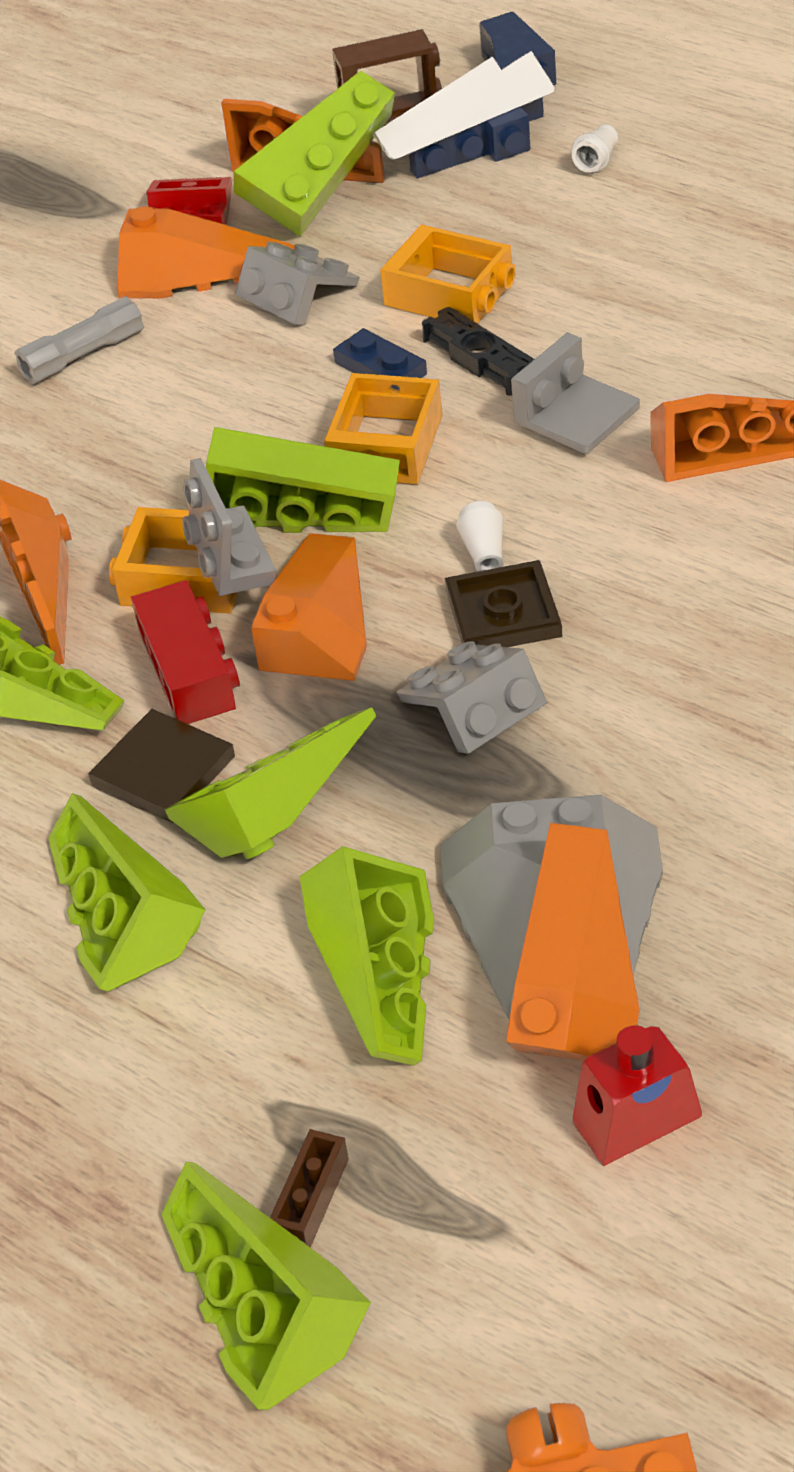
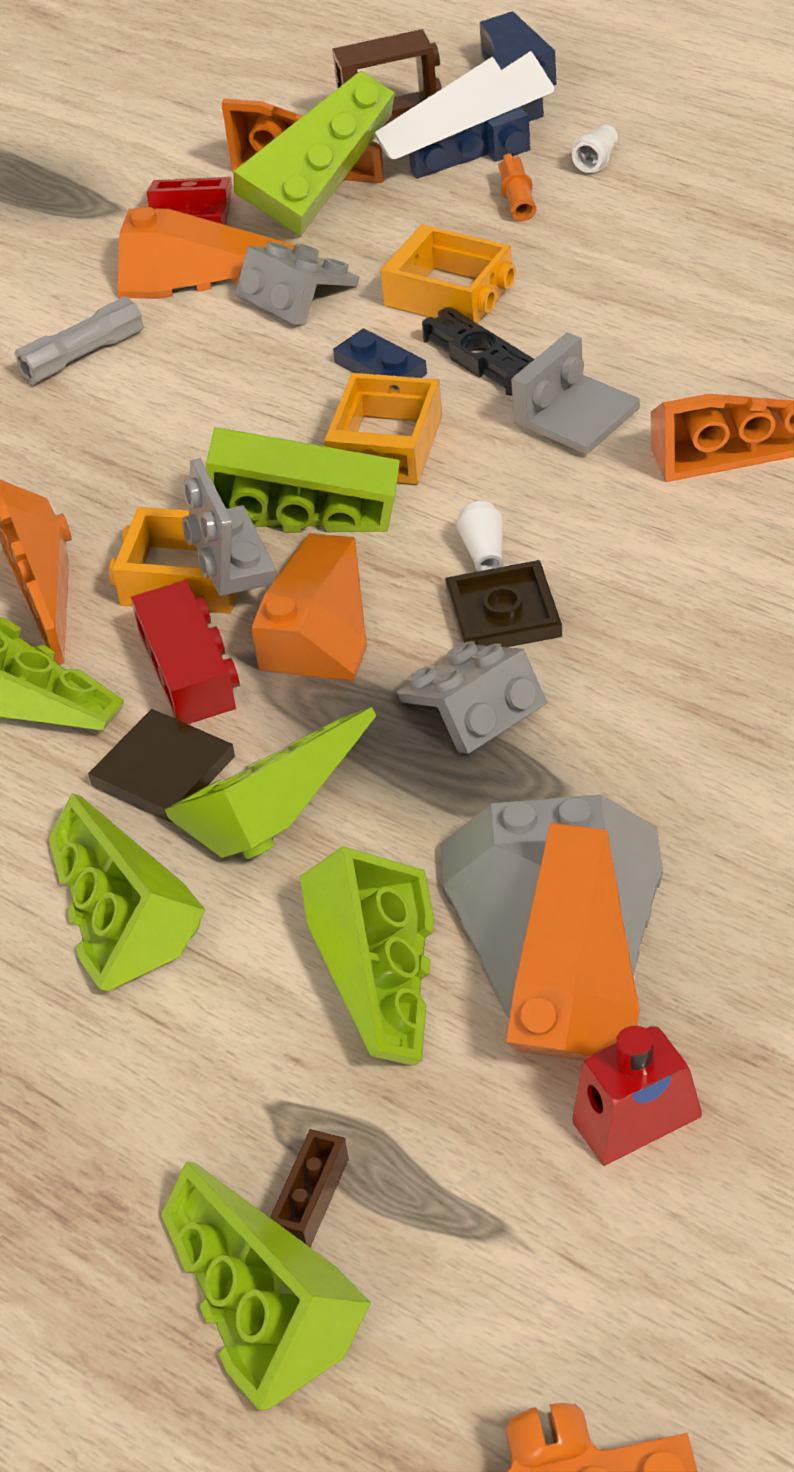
(517, 188): none -> orange axle

